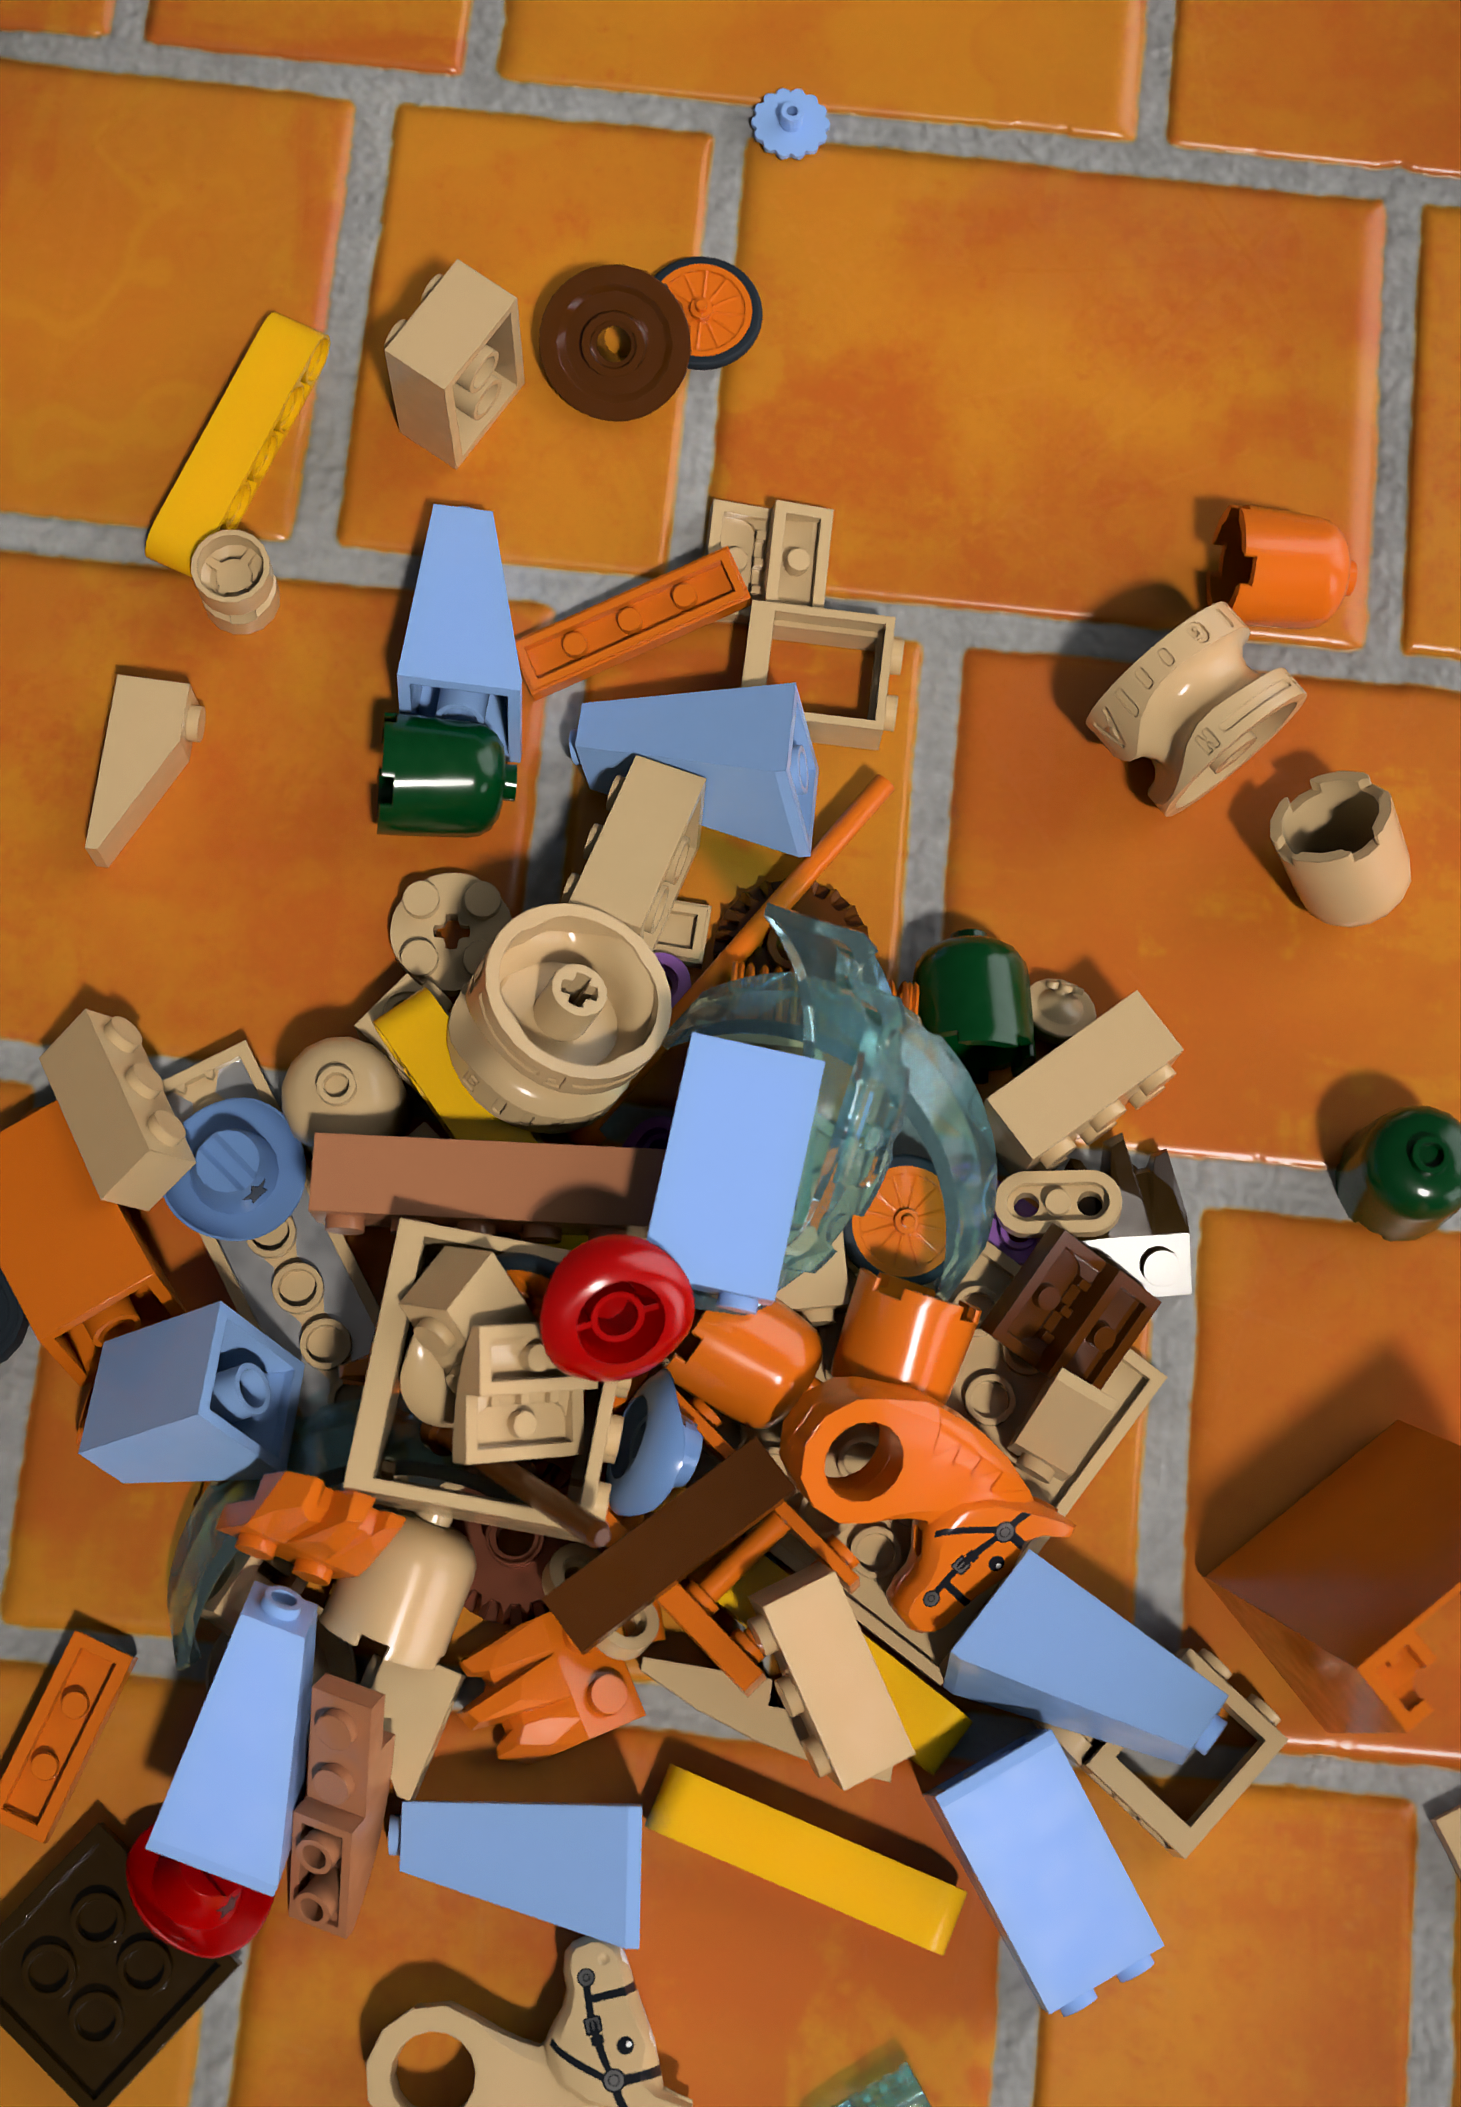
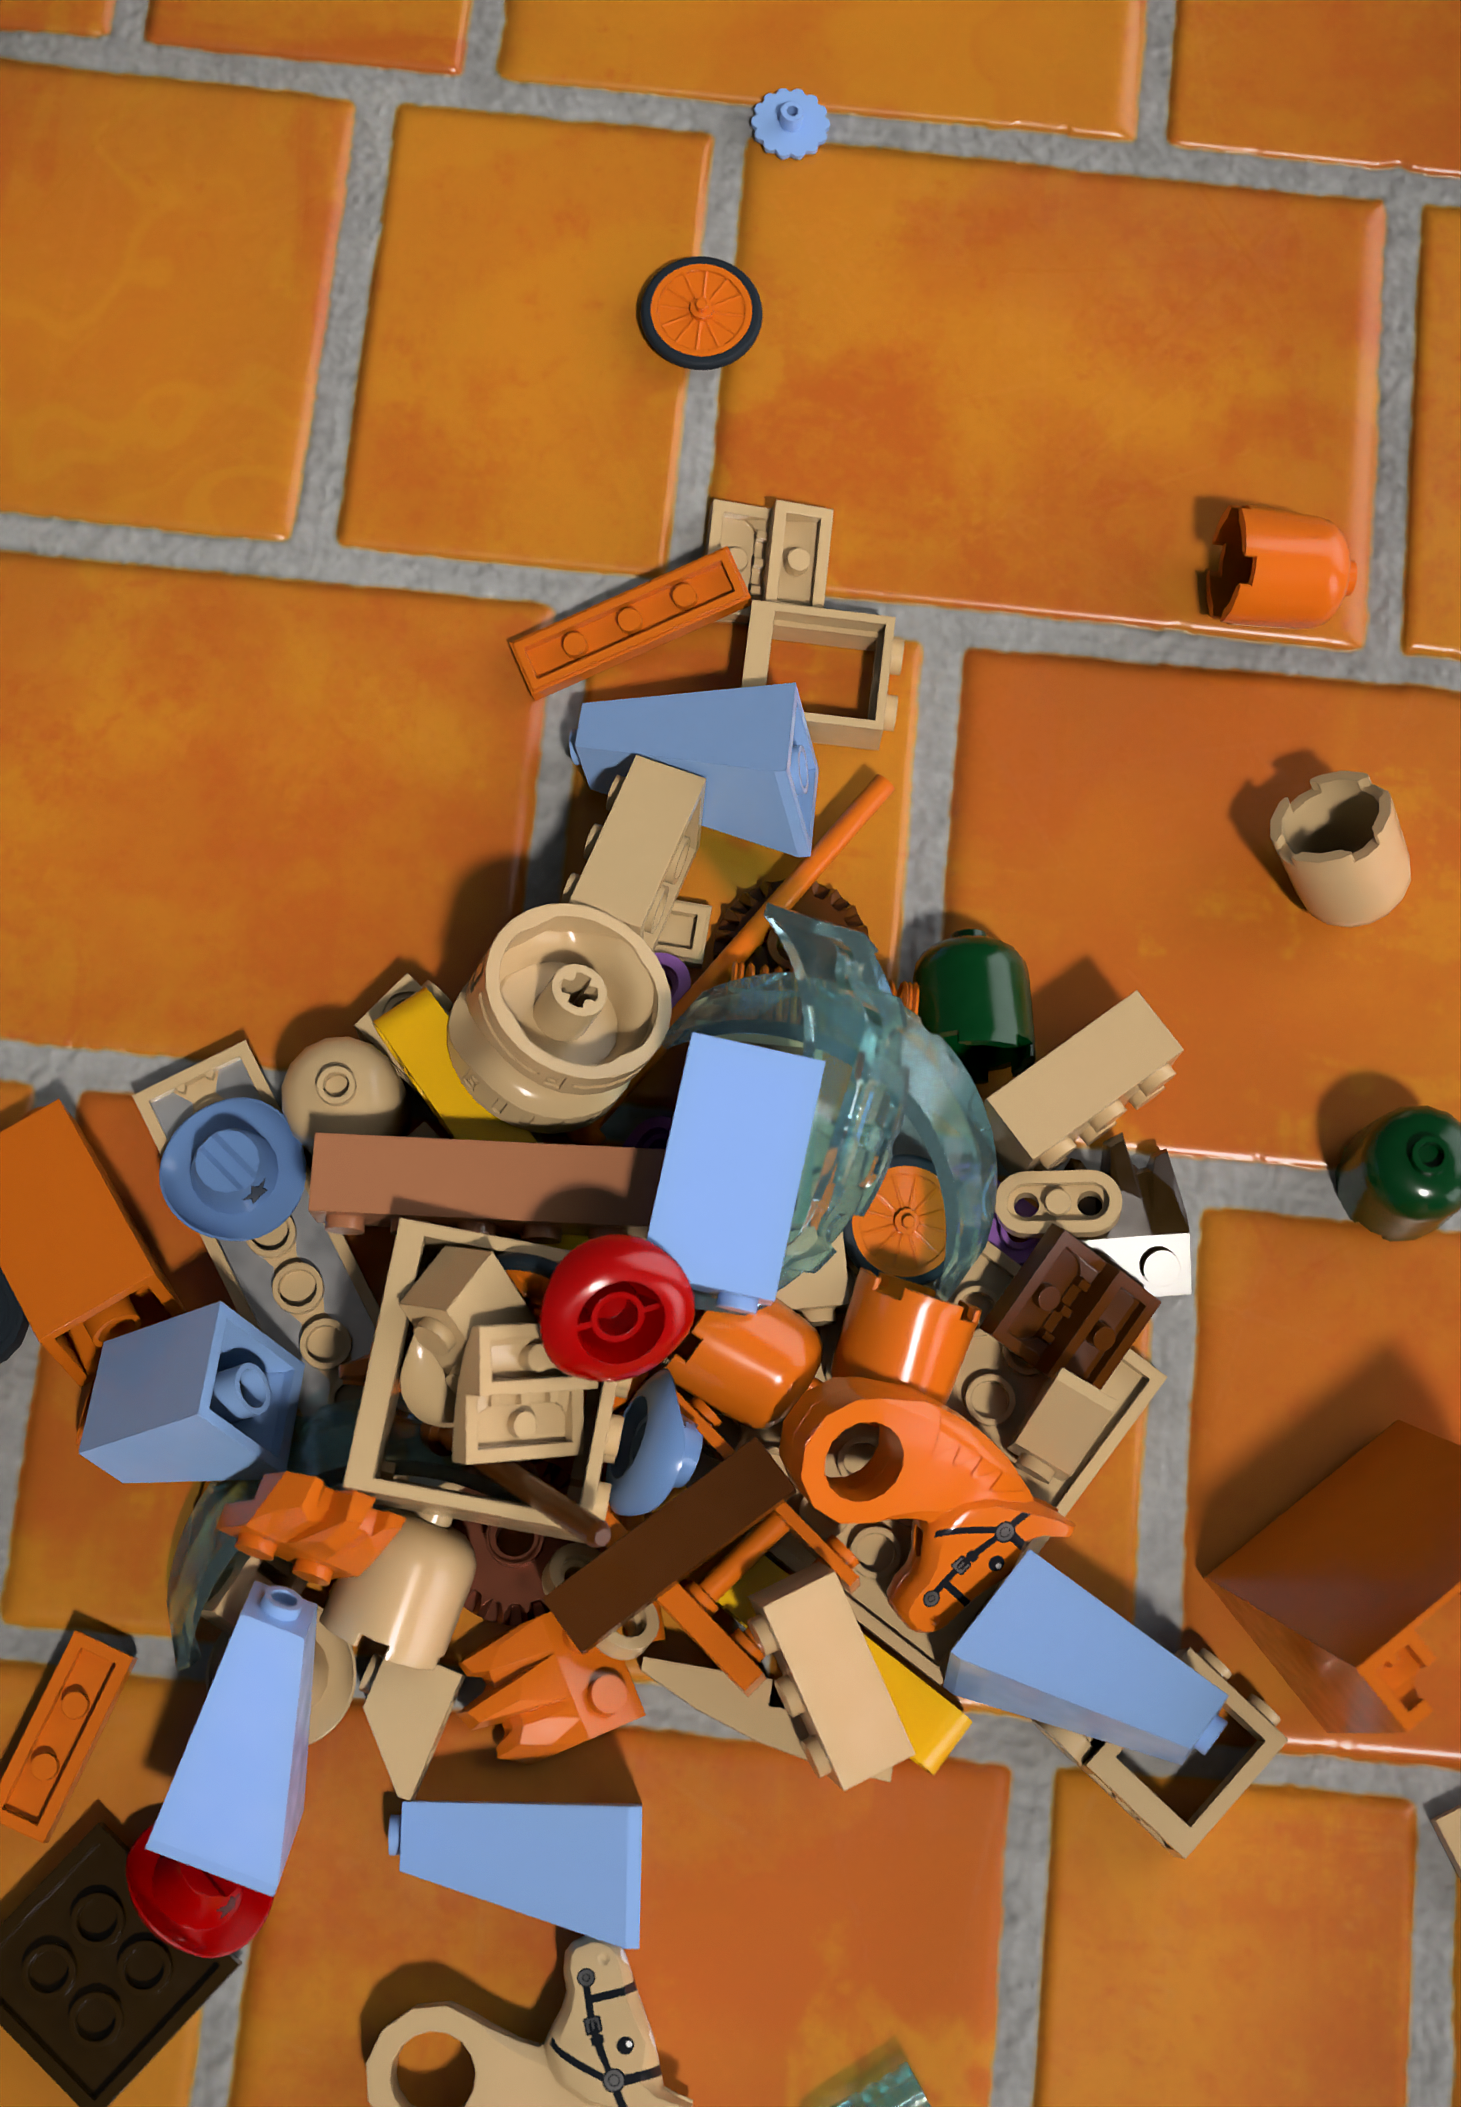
(117, 1110): tan brick -> none
(141, 758): tan slope -> none
(235, 581): tan wheel -> none
(239, 440): yellow beam -> none
(344, 1807): nougat slope -> none
(427, 908): tan plate -> none
(441, 777): dark green cylinder -> none
(455, 362): tan brick -> none
(460, 632): light blue slope -> none
(585, 368): reddish brown gear -> none
(806, 1859): yellow beam -> none
(1046, 1871): light blue slope -> none
(1060, 1010): tan hat -> none
(1194, 708): tan piece -> none

